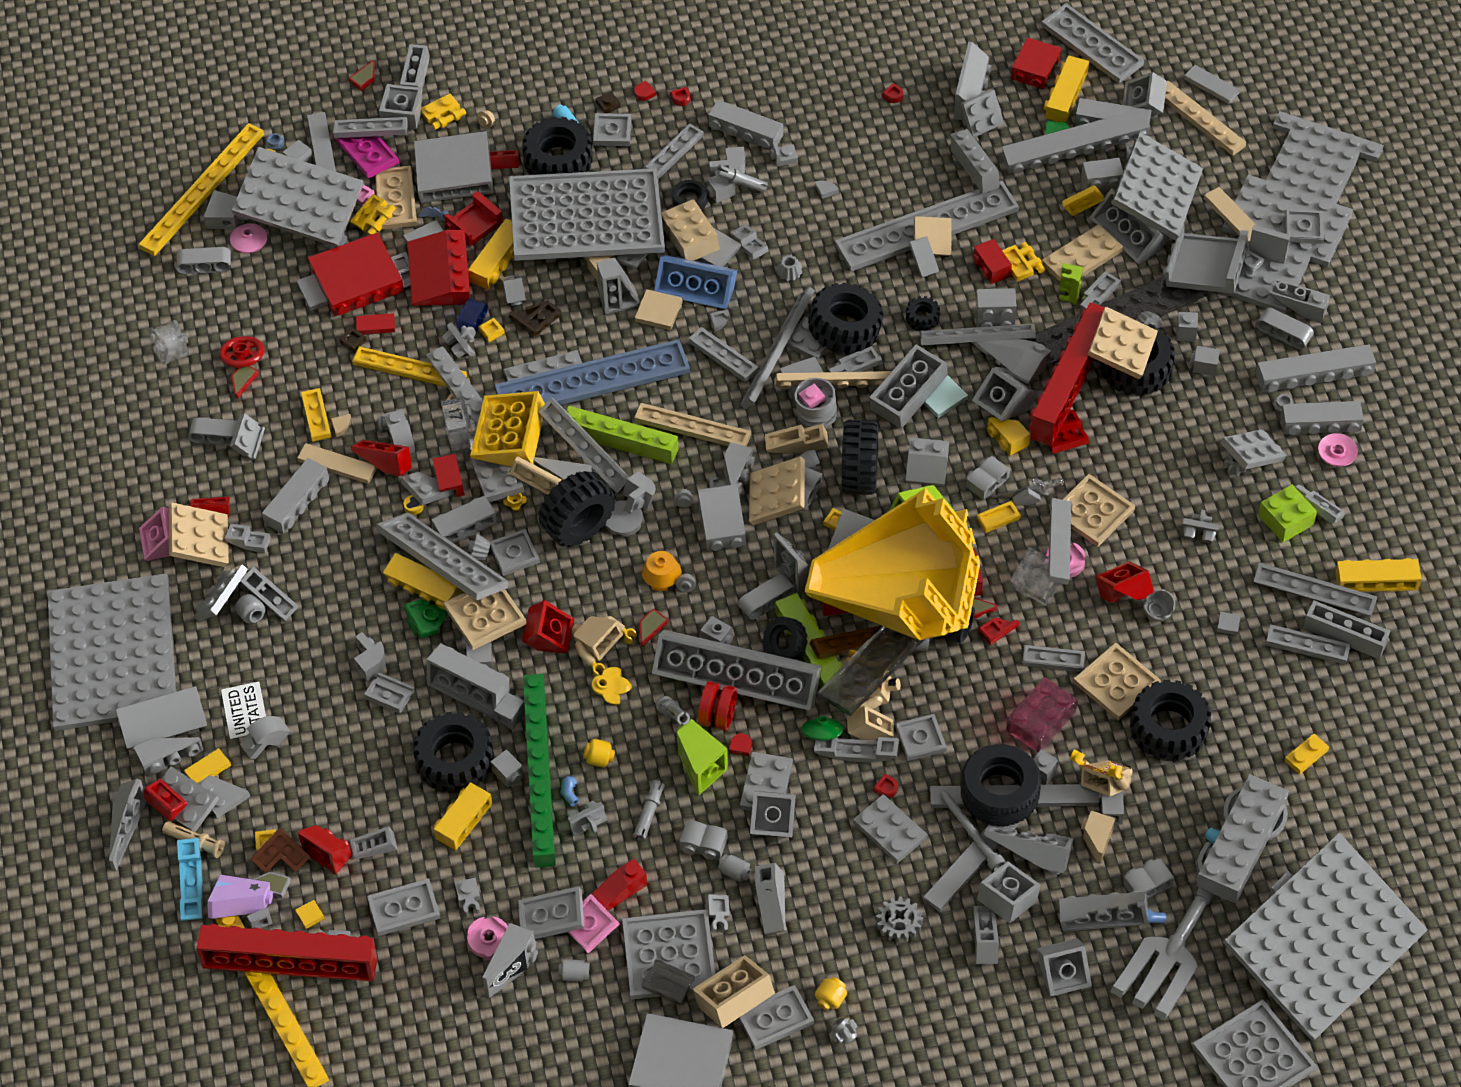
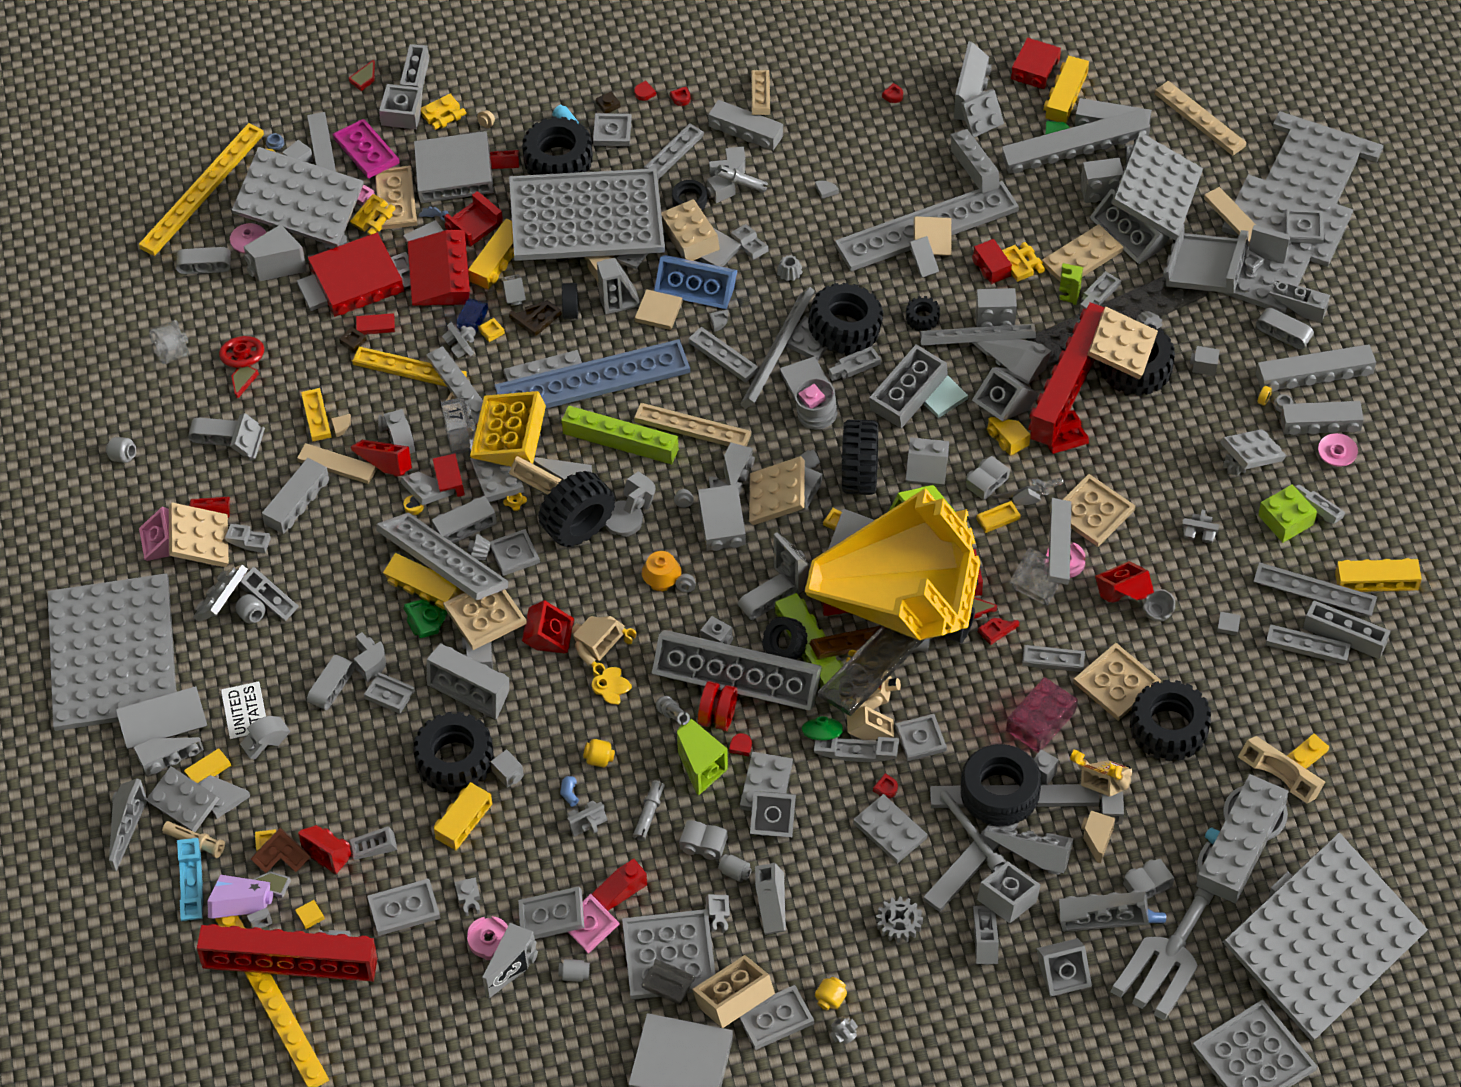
(121, 449): none -> light grey head
(164, 799): red slope -> none
(219, 212): light grey torso -> none
(274, 255): none -> light grey slope
(330, 682): none -> light grey beam
(370, 127): light grey plate -> none
(509, 710): light grey brick -> none
(539, 771): green brick -> none
(569, 300): none -> black tyre
(584, 445): light grey plate -> none
(651, 625): tile -> none
(760, 92): none -> tan tile
(783, 155): light grey bracket -> none
(797, 439): tan slope -> none
(838, 379): tan plate -> none
(1083, 200): yellow plate -> none
(1092, 43): light grey plate -> none
(1146, 93): light grey slope -> none
(1187, 326): light grey brick -> none
(1211, 84): light grey tile -> none
(1264, 395): none -> yellow tile
(1265, 757): none -> tan arch

